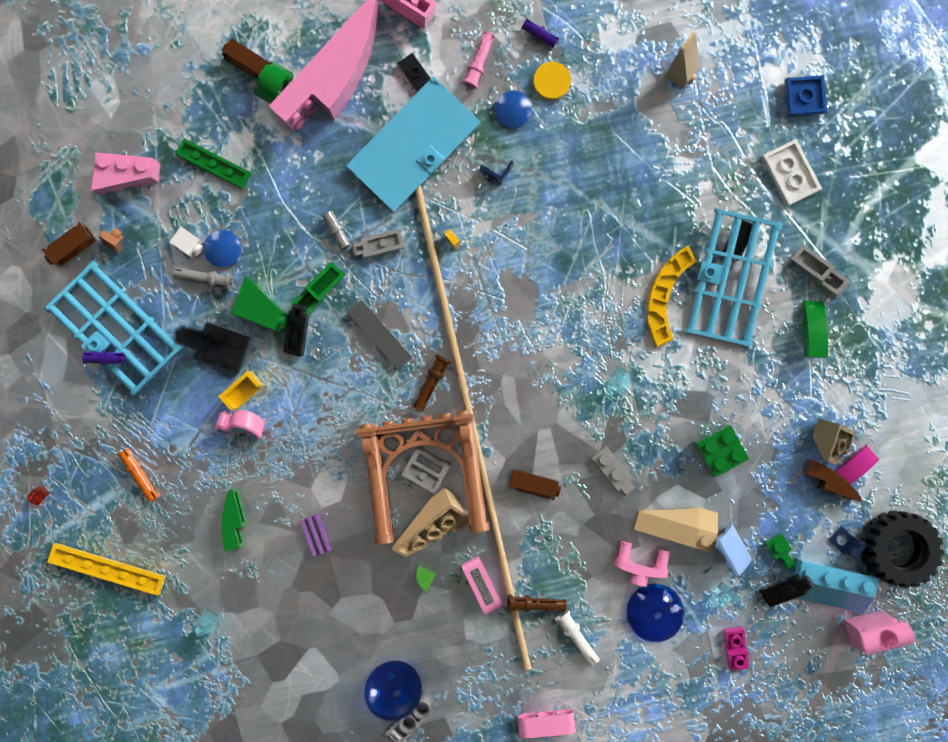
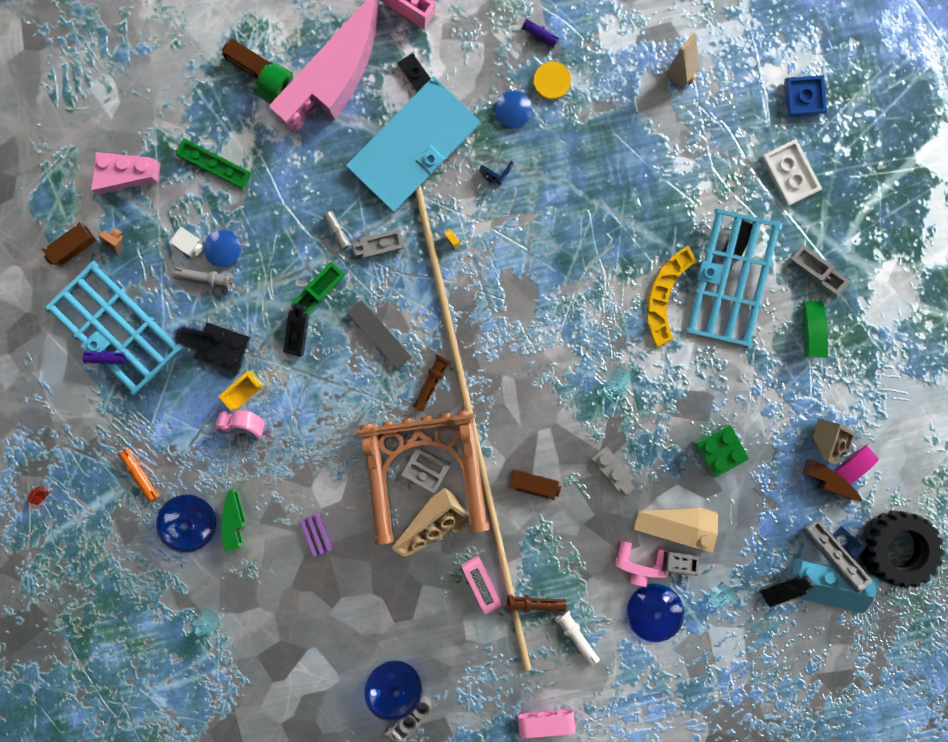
(106, 569): yellow plate -> none
(189, 511): none -> clear blue dish
(258, 306): green slope -> none
(424, 577): bright green tile -> none
(475, 68): bright pink pin -> none
(680, 563): none -> plate
(733, 549): light blue slope -> none
(736, 648): dark pink slope -> none
(779, 548): green plate -> none
(837, 556): none -> tile
(878, 632): bright pink piece -> none

